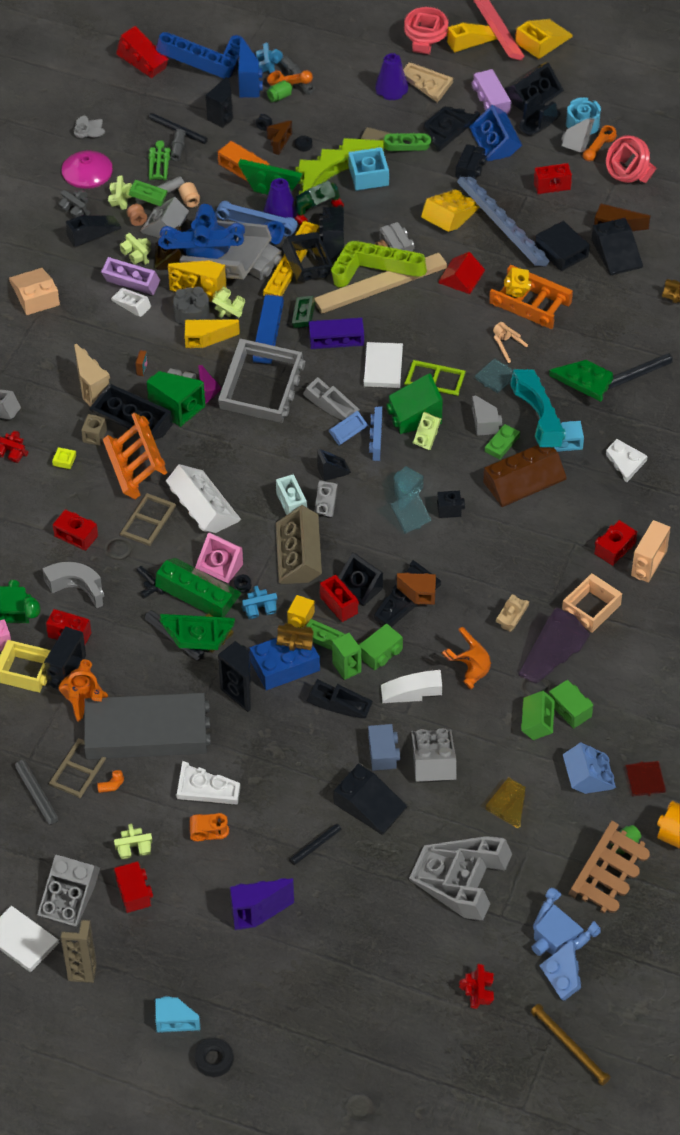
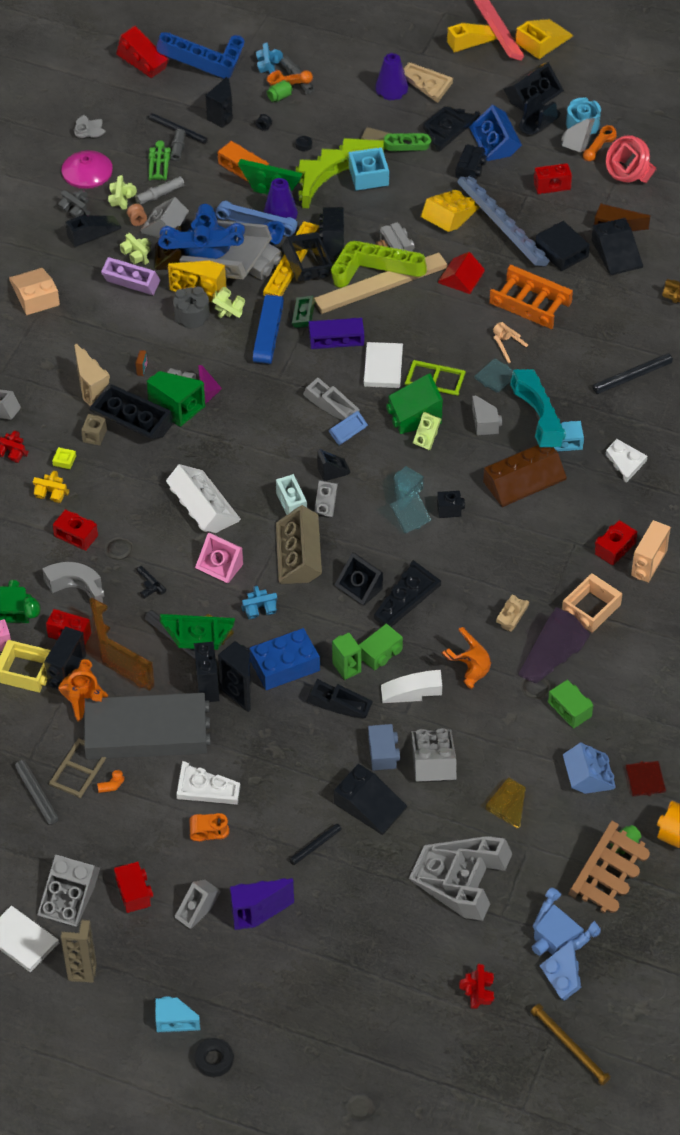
(50, 483): none -> yellow hips
(117, 656): none -> clear orange windscreen
(119, 457): orange fence -> none
(133, 302): white slope -> none
(142, 841): yellowish green hips -> none
(148, 192): bright green plate -> none
(160, 524): dark tan window -> none
(189, 194): light nougat brick -> none
(196, 587): green slope -> none
(197, 903): none -> light grey slope
(206, 670): none -> black window
(208, 332): yellow slope -> none
(242, 578): black bush -> none
(249, 72): blue slope -> none
(268, 351): light grey window -> none
(279, 135): reddish brown slope -> none
(295, 637): pearl gold hips -> none
(300, 611): yellow brick -> none
(316, 196): dark green torso -> none
(323, 634): bright green plate -> none
(339, 598): red brick -> none
(375, 434): medium blue plate -> none
(417, 587): dark orange slope -> none
(431, 30): coral piece -> none
(491, 91): lavender brick -> none
(502, 441): bright green plate -> none
(517, 282): yellow brick -> none
(538, 715): bright green brick -> none
(584, 377): green wing -> none

